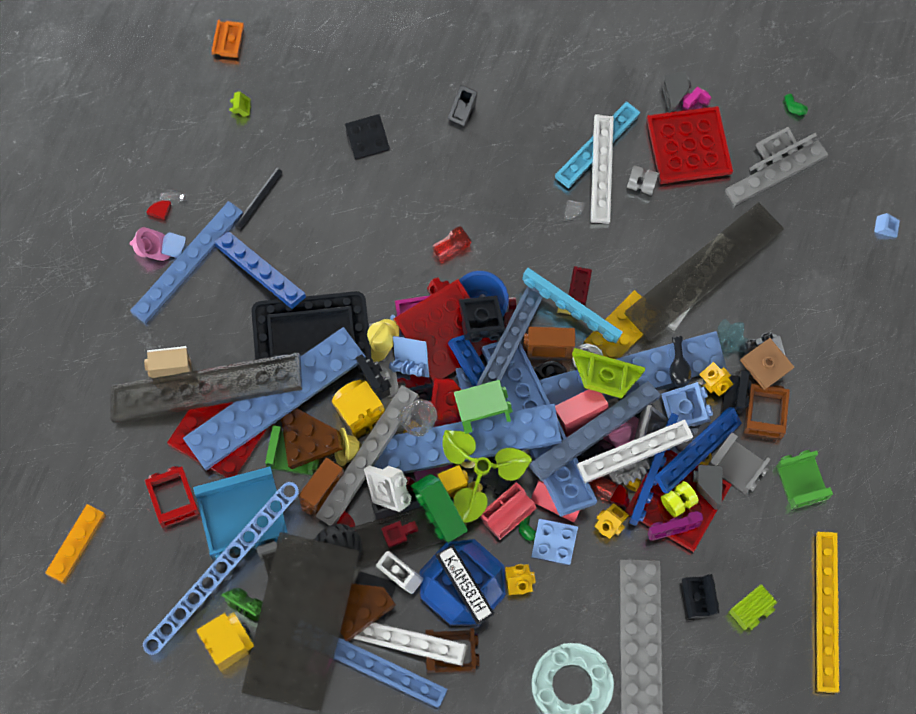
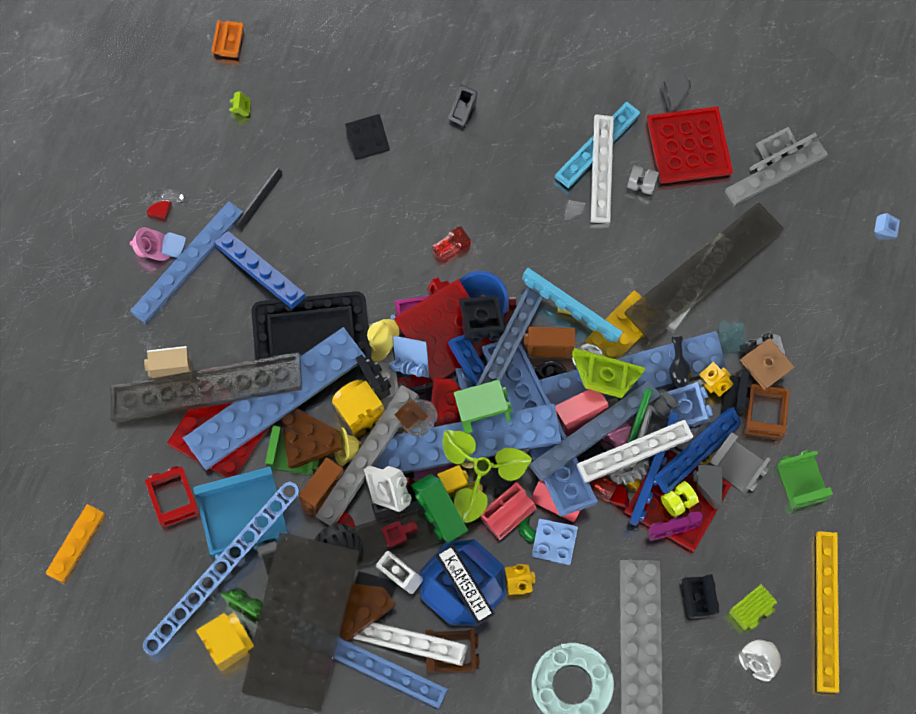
(410, 414): none -> reddish brown panel
(580, 284): dark red plate -> none
(611, 521): yellow brick -> none
(640, 415): none -> green bar
(662, 407): none -> dark grey wheel
(698, 95): dark pink bracket -> none
(761, 658): none -> white cylinder
(795, 107): green arm -> none

